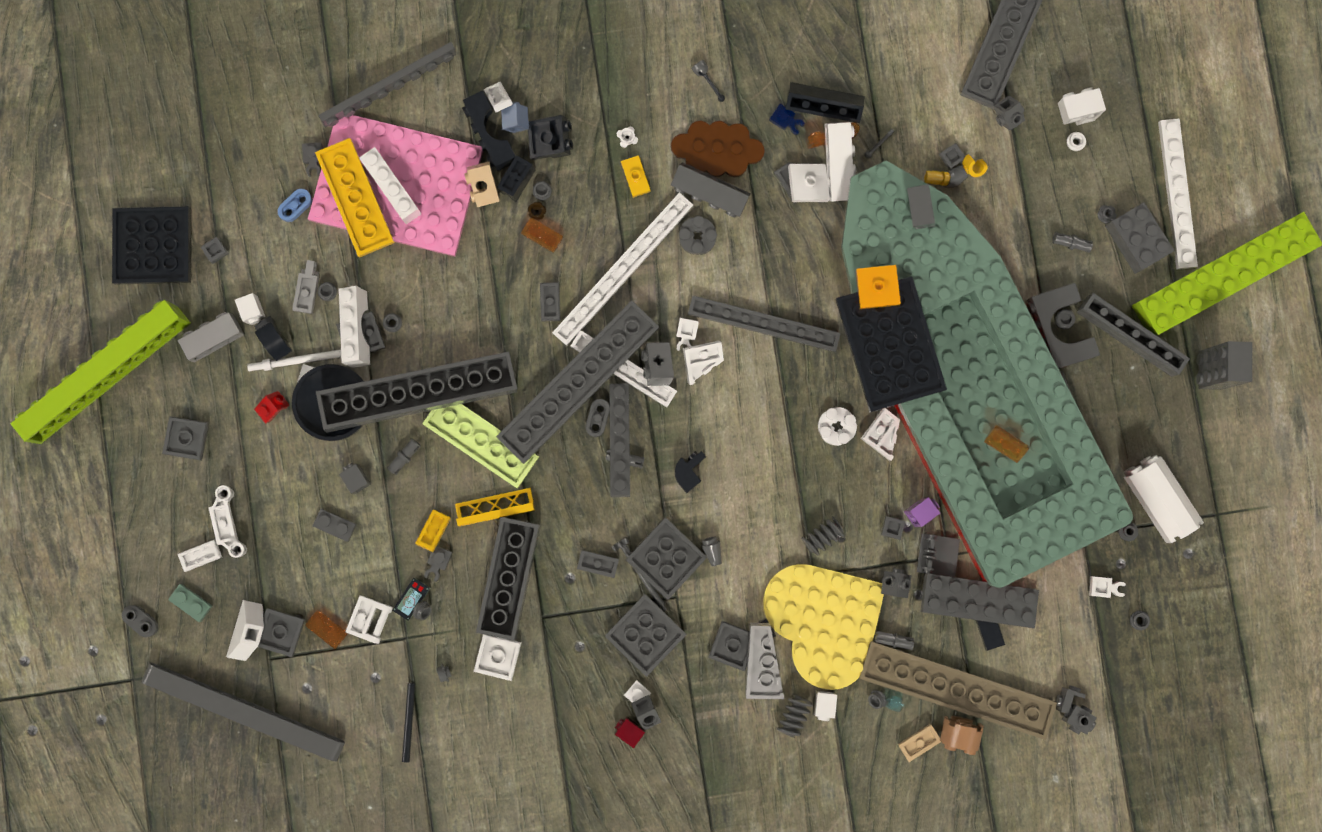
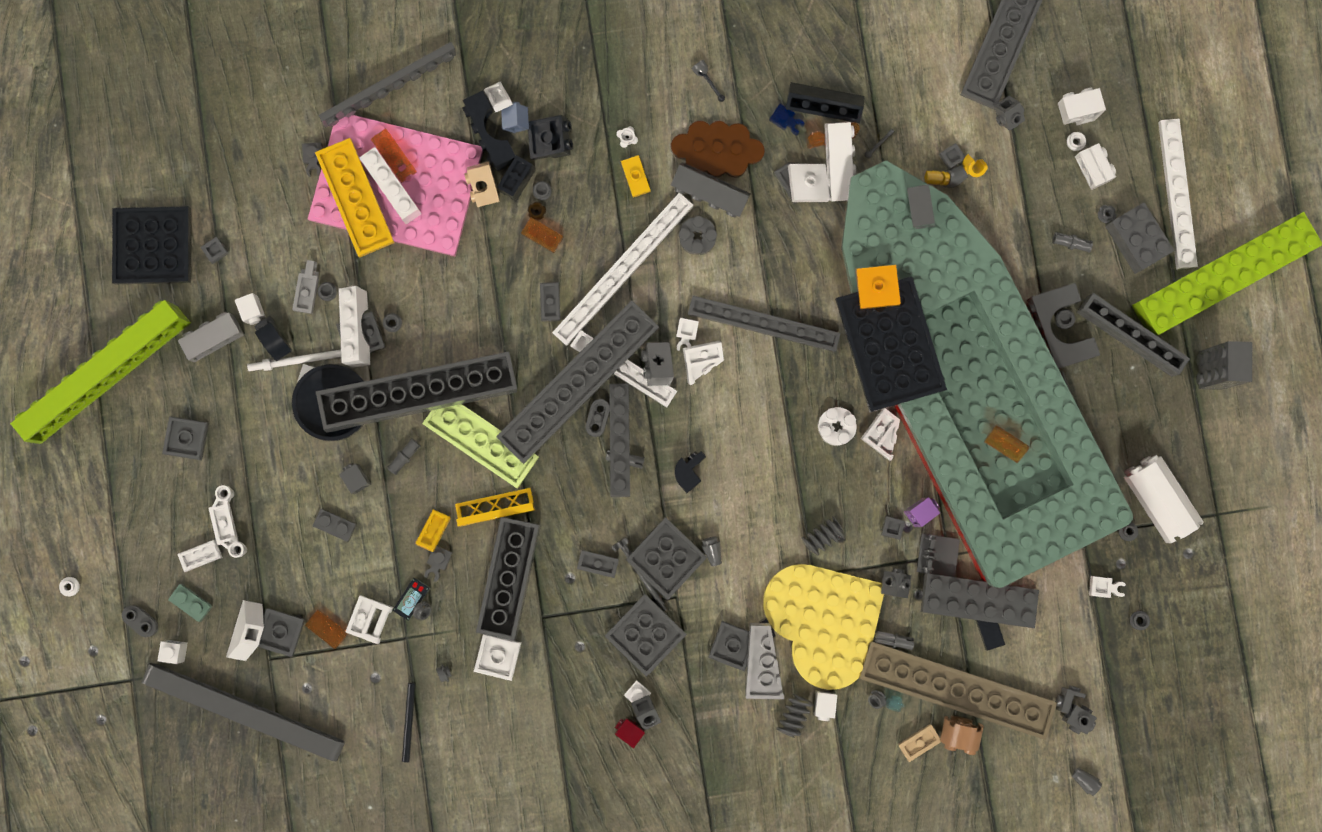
(75, 586): none -> white plate
(172, 651): none -> white brick
(271, 406): red bracket -> none
(293, 203): medium blue plate -> none
(393, 154): none -> clear orange plate
(1087, 782): none -> dark grey cone
(1096, 166): none -> white brick

